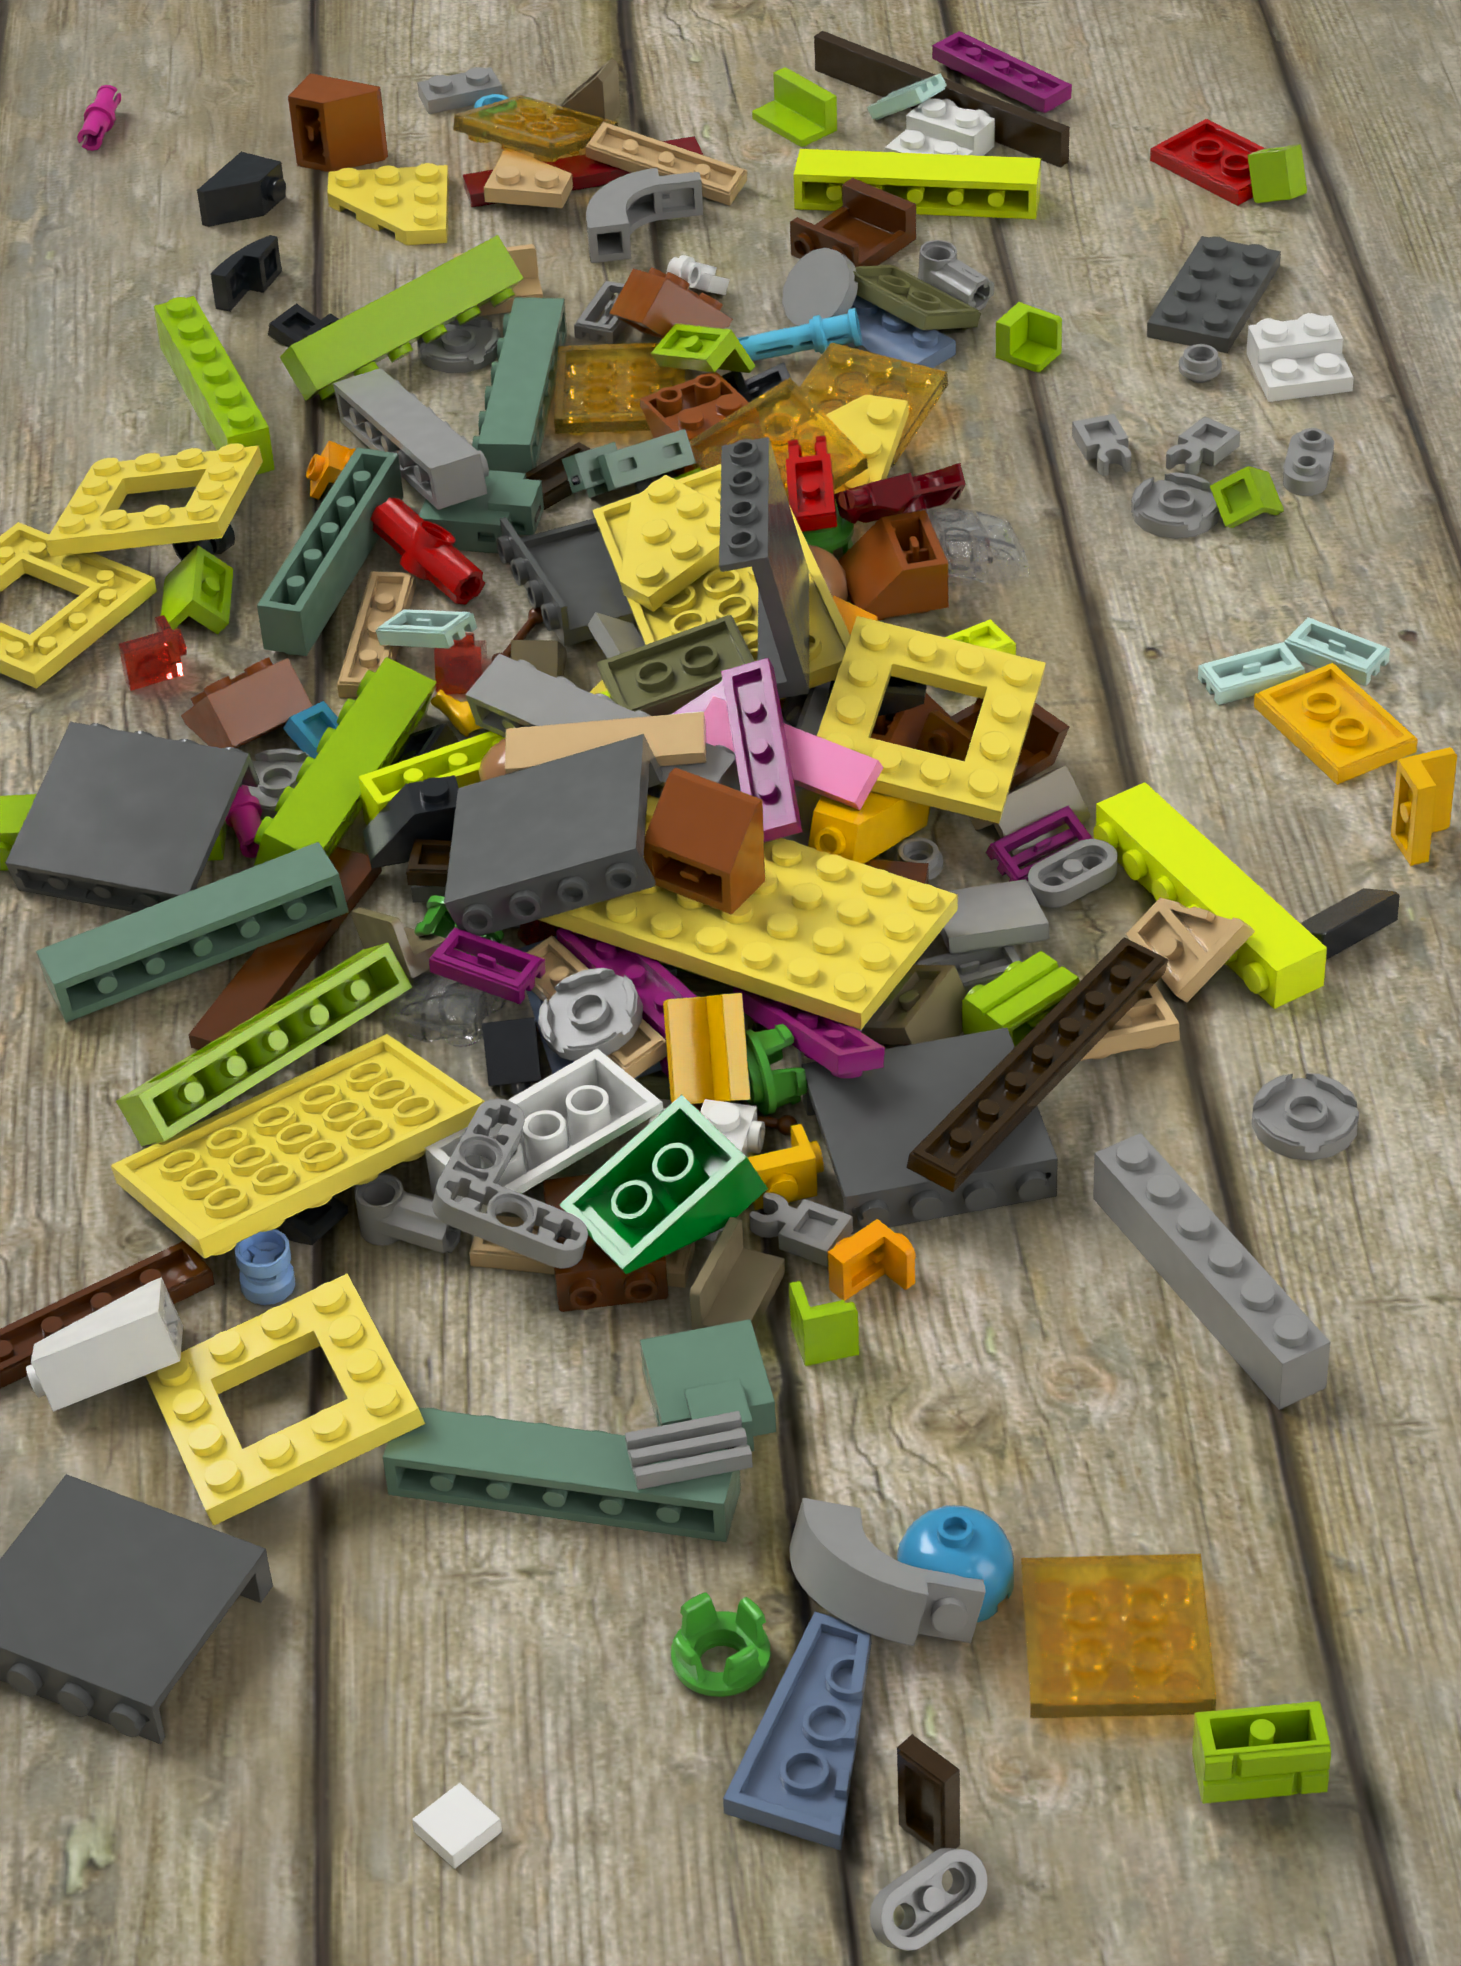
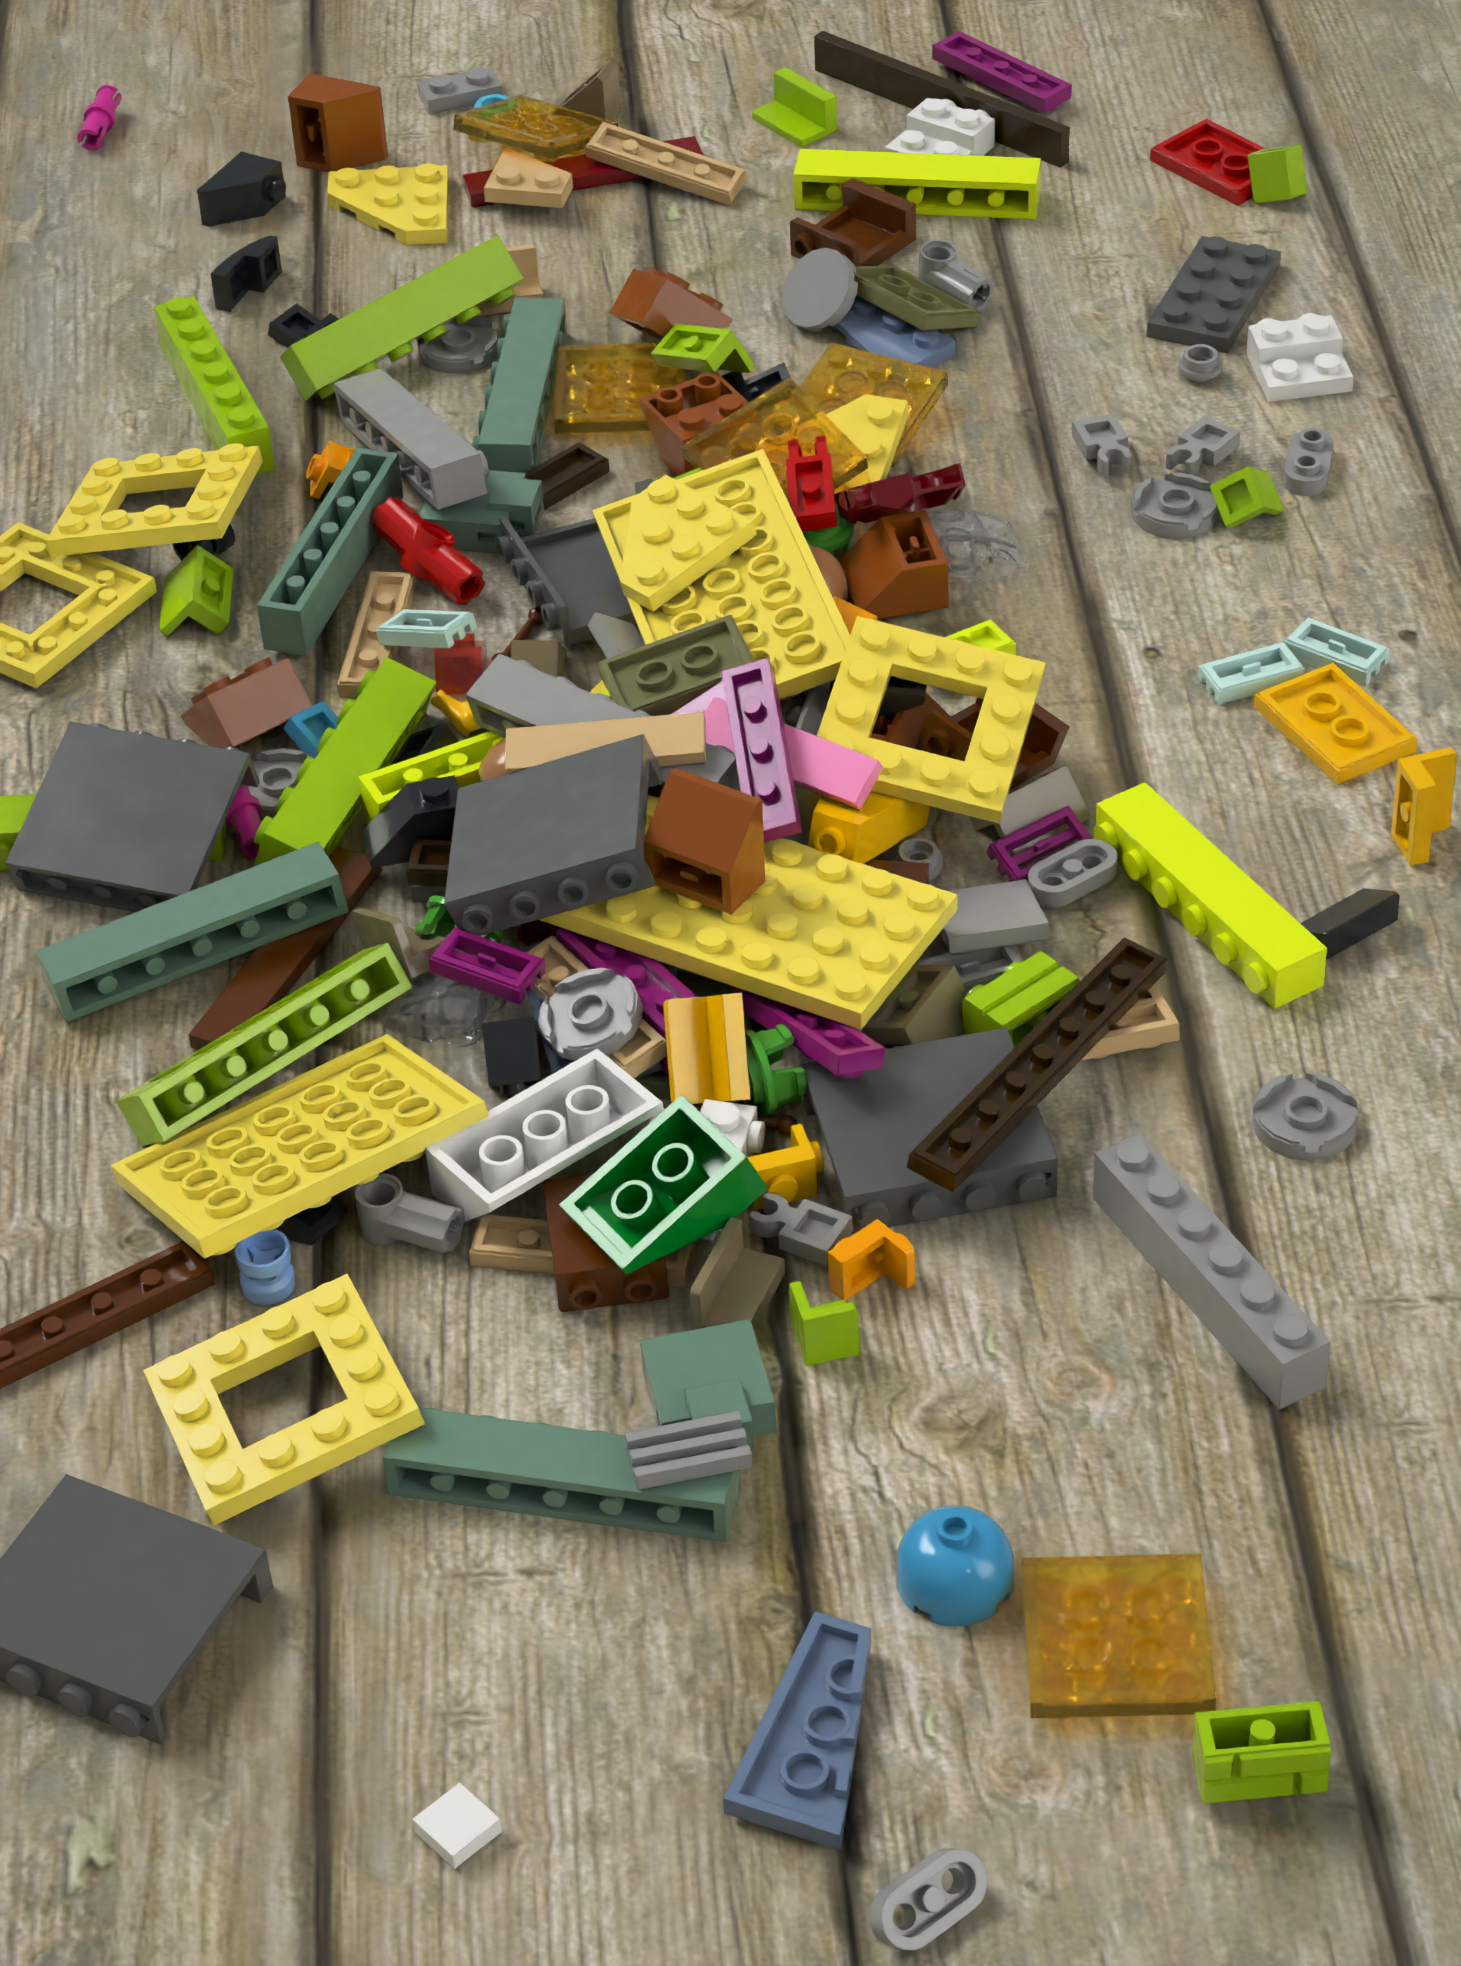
(108, 1347): white slope -> none
(153, 656): clear red bracket -> none
(482, 1187): light grey beam -> none
(608, 324): light grey tile -> none
(610, 469): sand green piece -> none
(633, 202): light grey arch -> none
(698, 274): white plate -> none
(708, 1628): bright green piece -> none
(762, 535): dark grey panel -> none
(815, 335): medium azure pin -> none
(871, 1588): light grey arch -> none
(907, 97): light aqua tile -> none
(928, 1795): dark brown tile -> none
(1028, 337): lime panel -> none
(1191, 940): tan wing -> none

